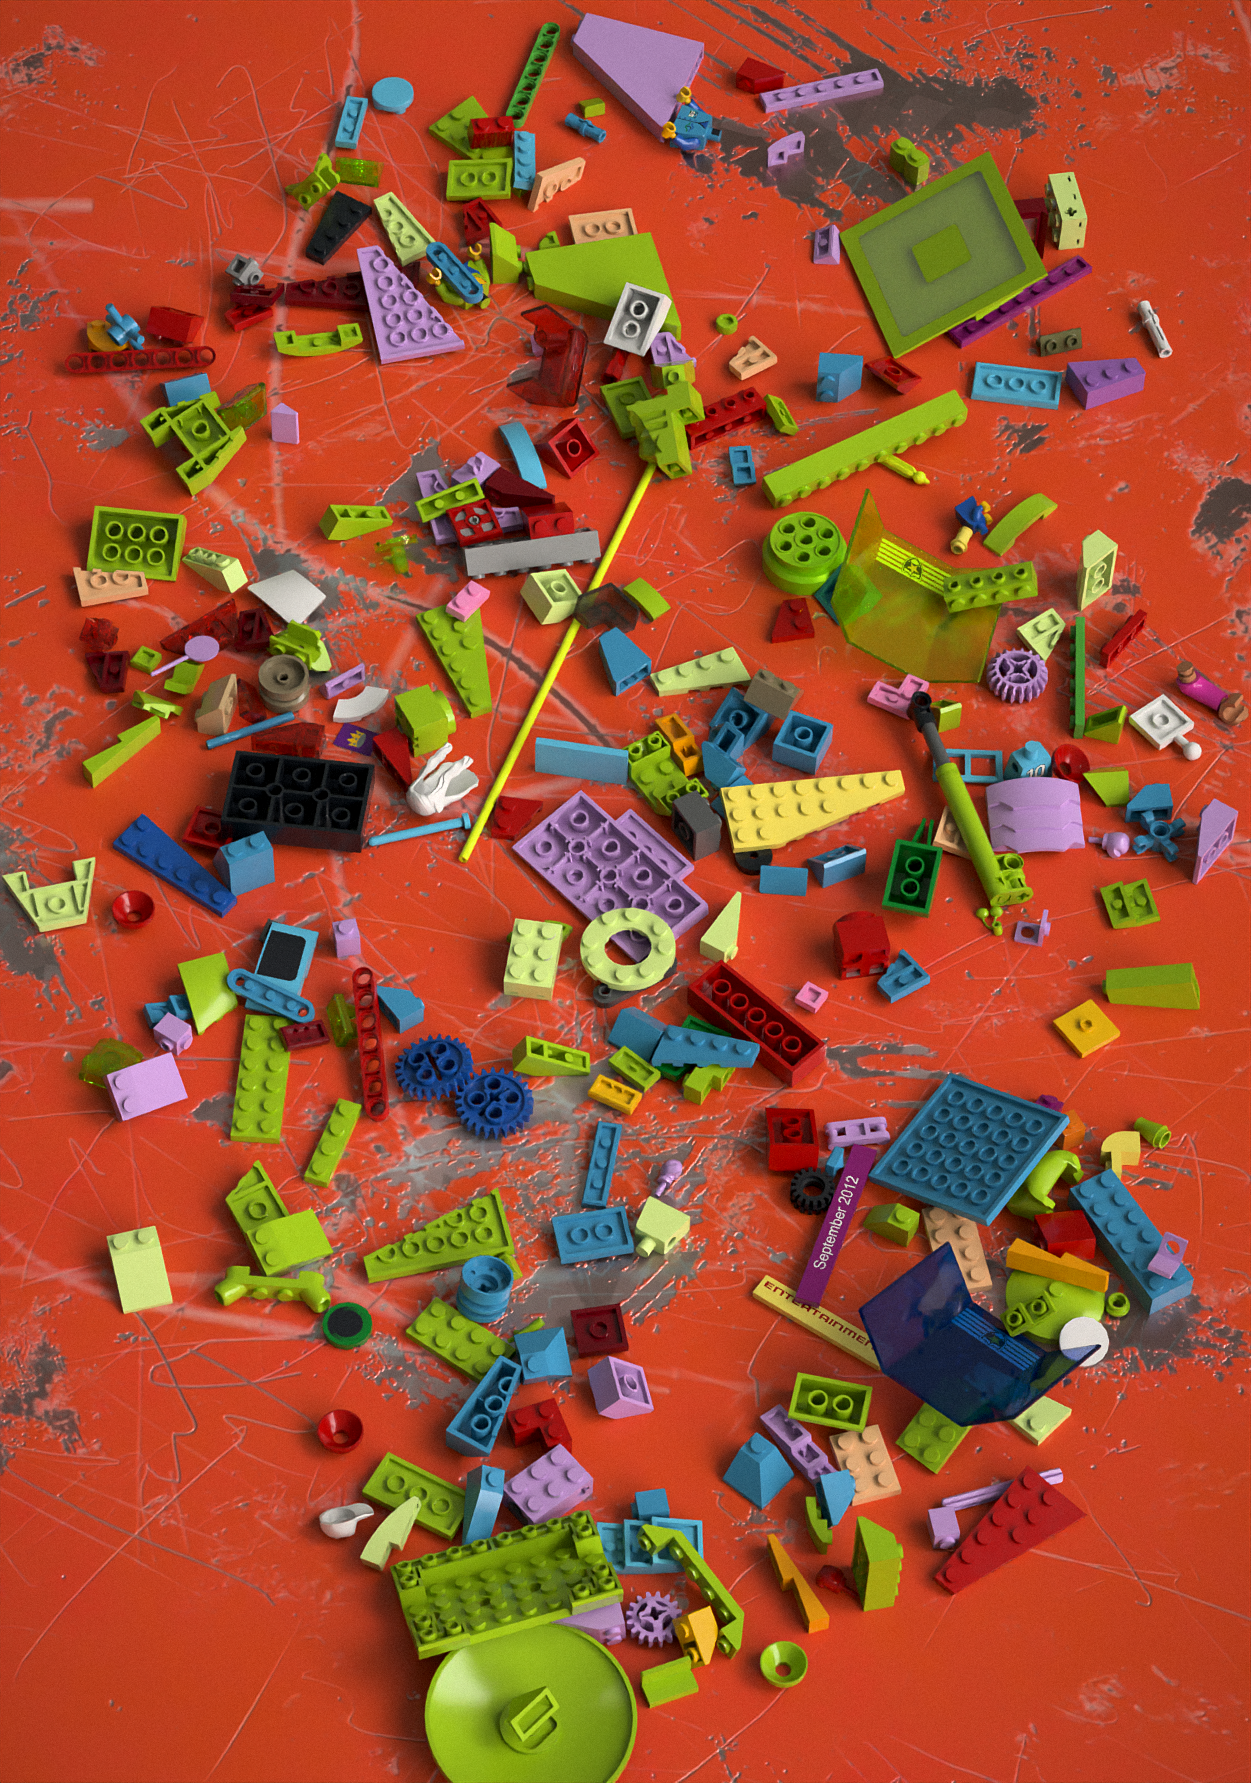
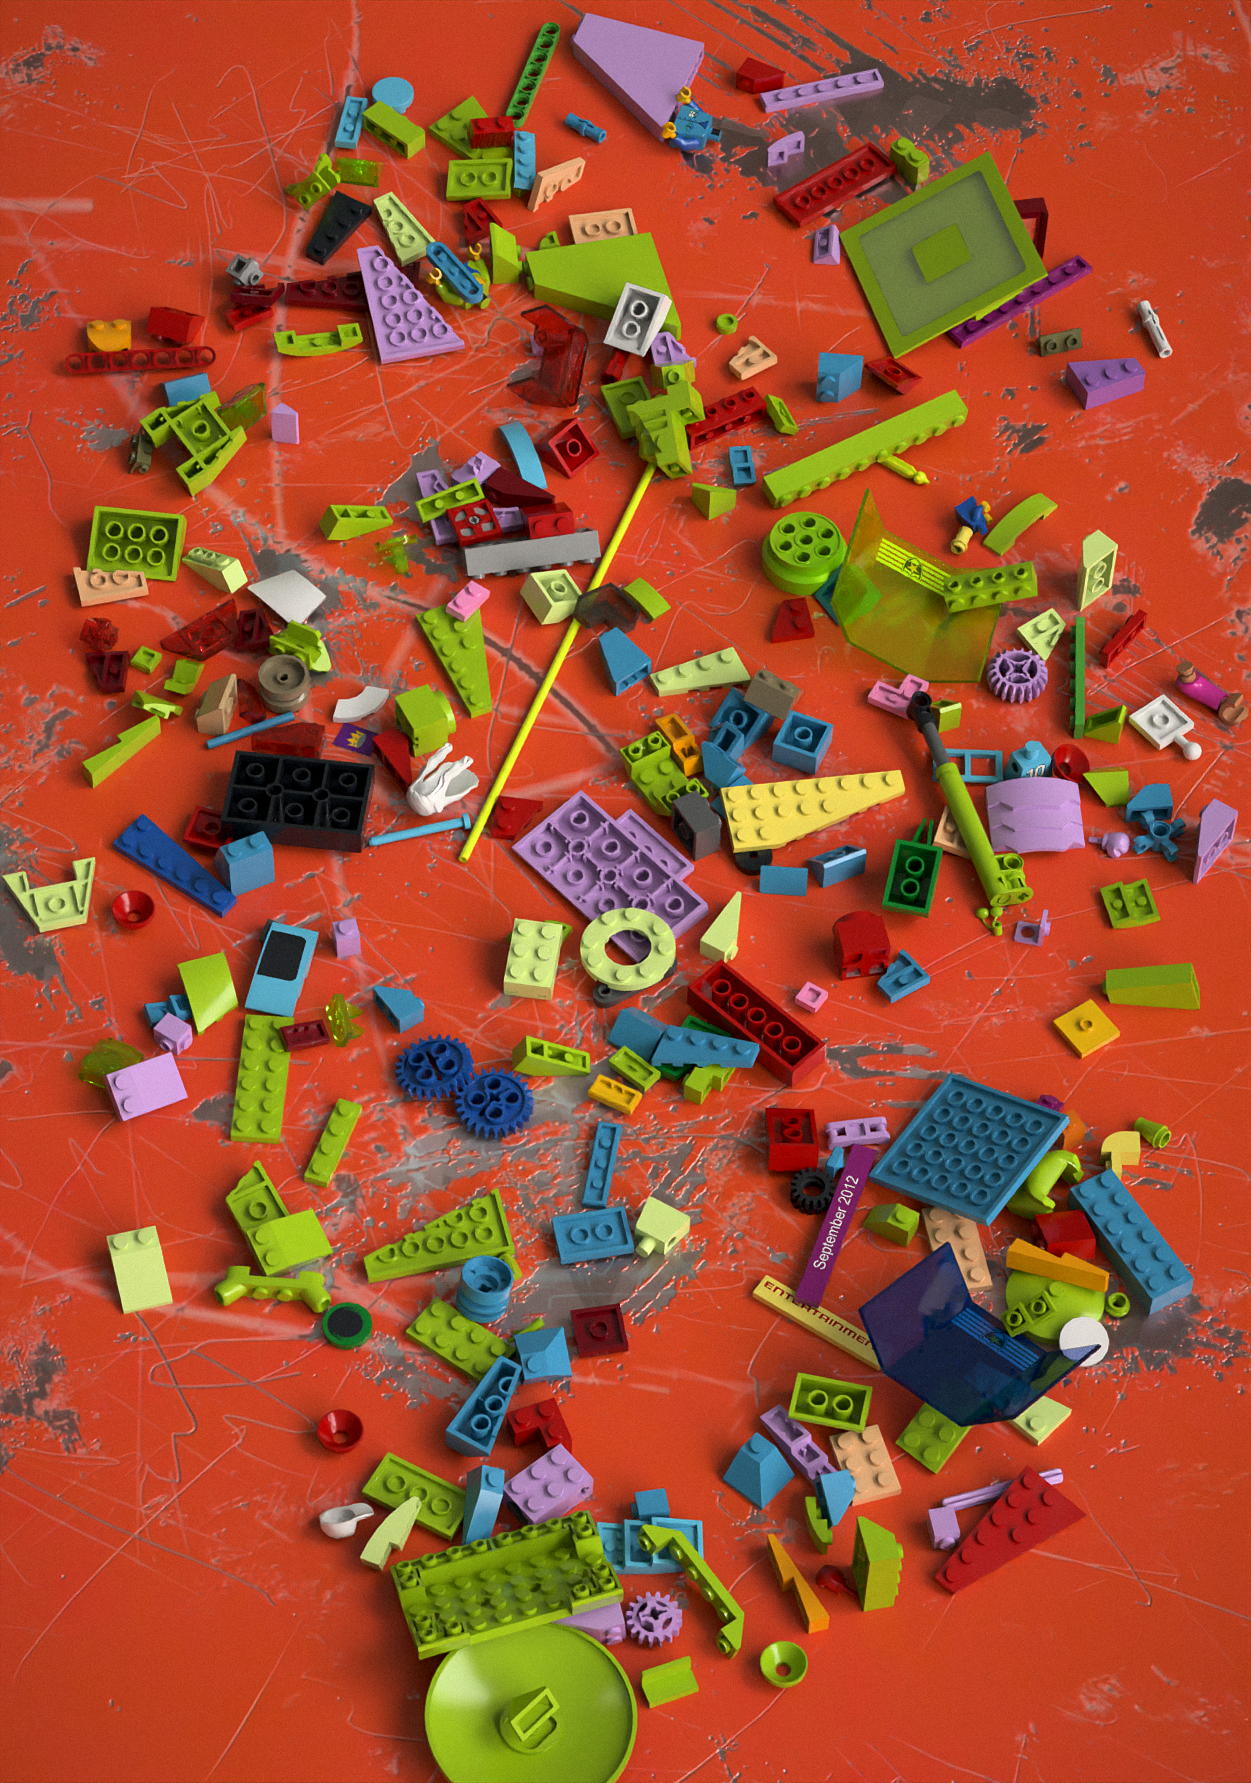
(123, 329): dark azure bar -> none
(137, 459): none -> olive hinge
(197, 649): lavender piece -> none
(270, 996): dark azure plate -> none
(343, 682): lavender slope -> none
(375, 1053): red beam -> none
(393, 129): none -> lime brick
(581, 761): medium azure tile -> none
(592, 107): lime slope -> none
(619, 1388): lavender slope -> none
(670, 1171): lavender piece -> none
(697, 1635): yellow slope -> none
(713, 500): none -> lime slope
(834, 184): none -> red plate
(1016, 385): medium azure tile -> none
(1065, 211): yellowish green piece -> none
(1165, 1262): lavender bracket -> none

